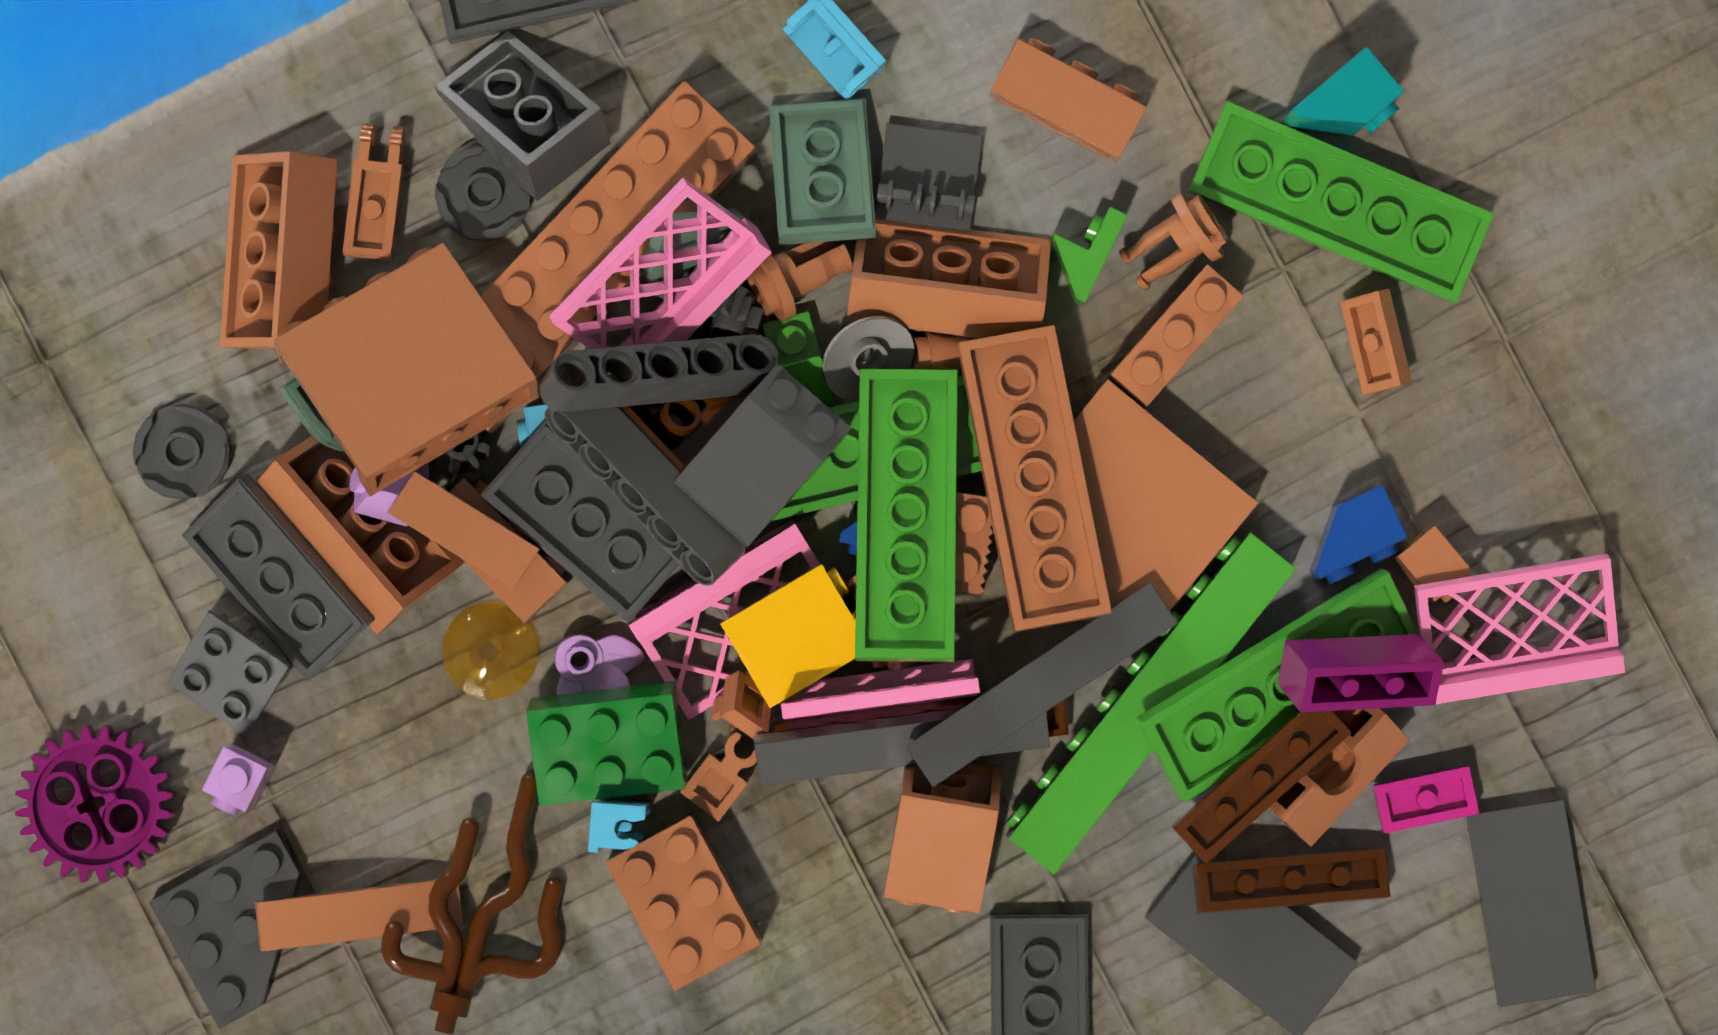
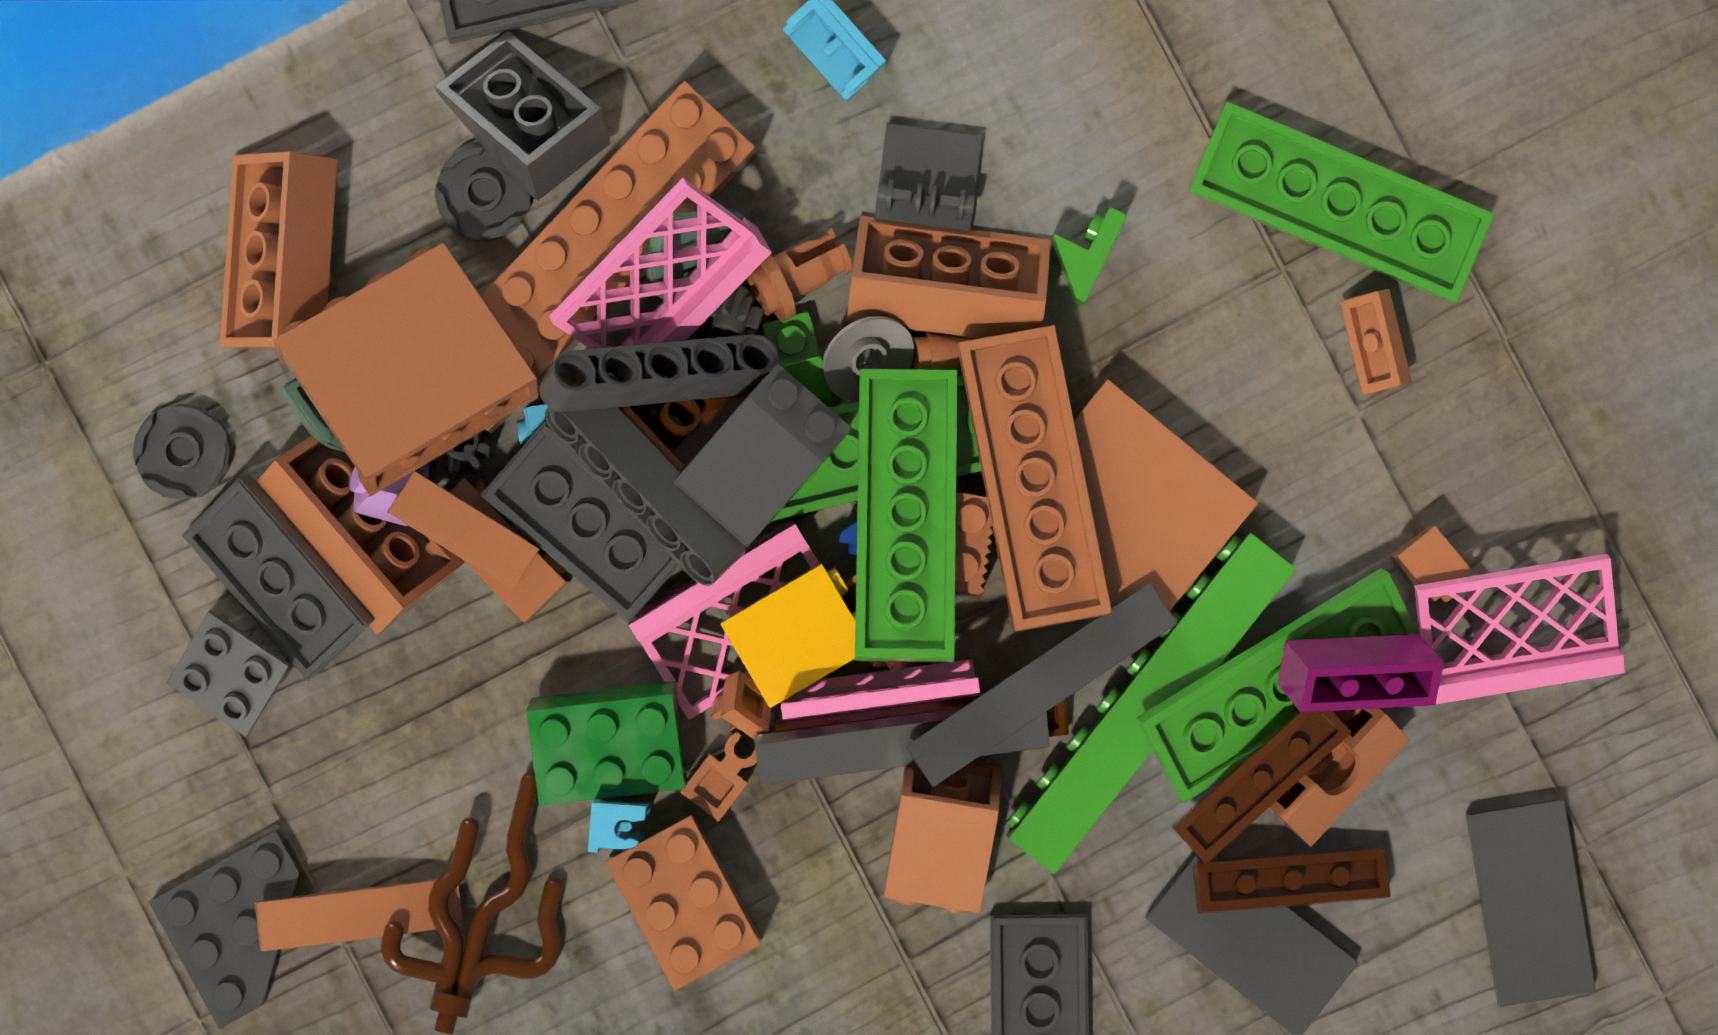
(54, 820): magenta gear -> none
(237, 779): lavender brick -> none
(374, 198): nougat hinge -> none
(515, 646): clear yellow dish -> none
(605, 667): lavender plate -> none
(822, 171): sand green tile -> none
(1068, 99): nougat brick -> none
(1175, 336): nougat brick -> none
(1193, 230): nougat piece -> none
(1350, 99): teal slope -> none
(1356, 530): blue slope -> none
(1425, 799): dark pink plate -> none

